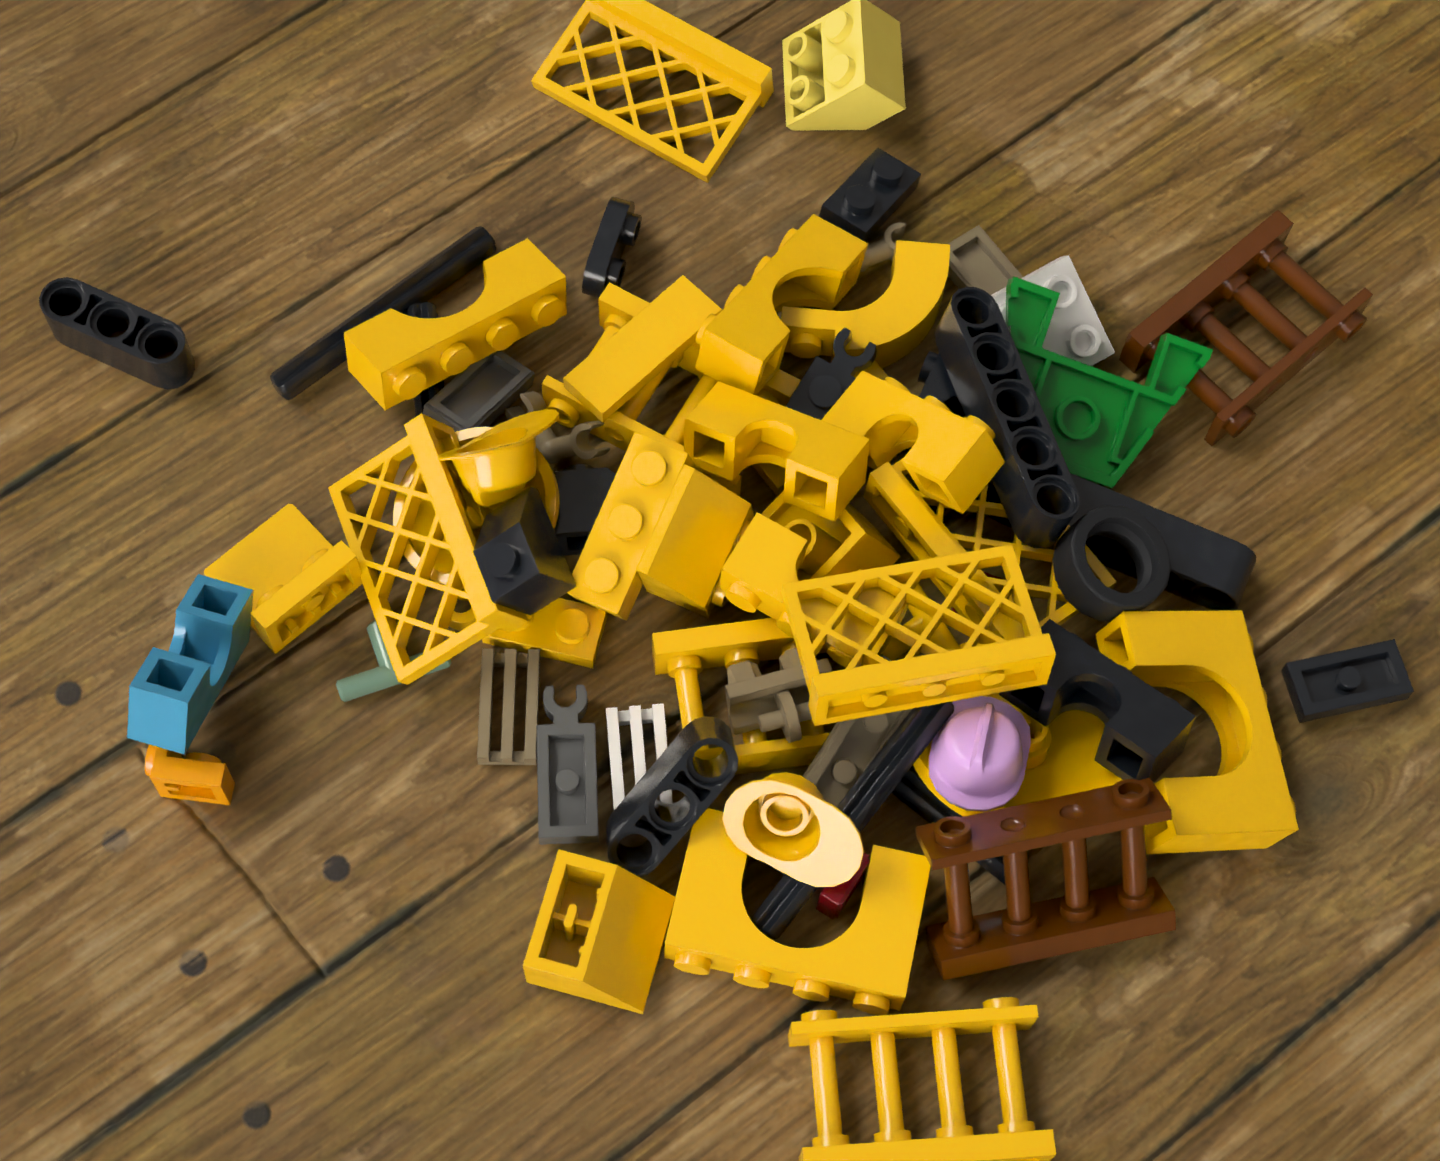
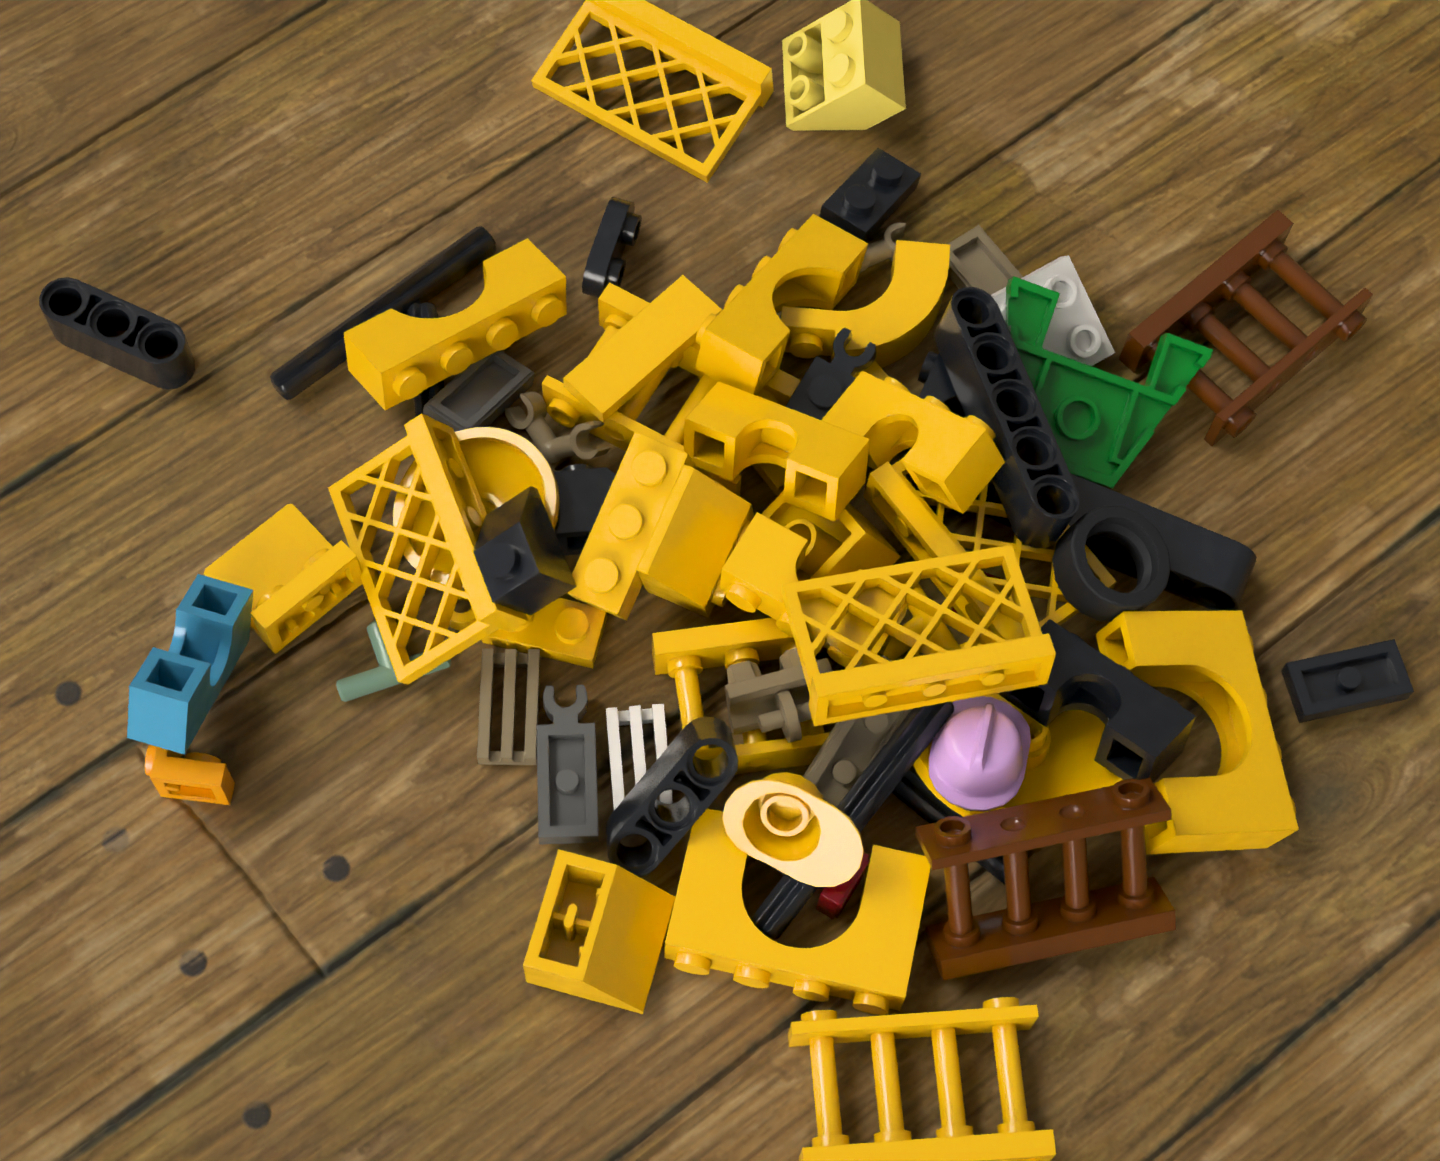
(502, 458): yellow piece -> none

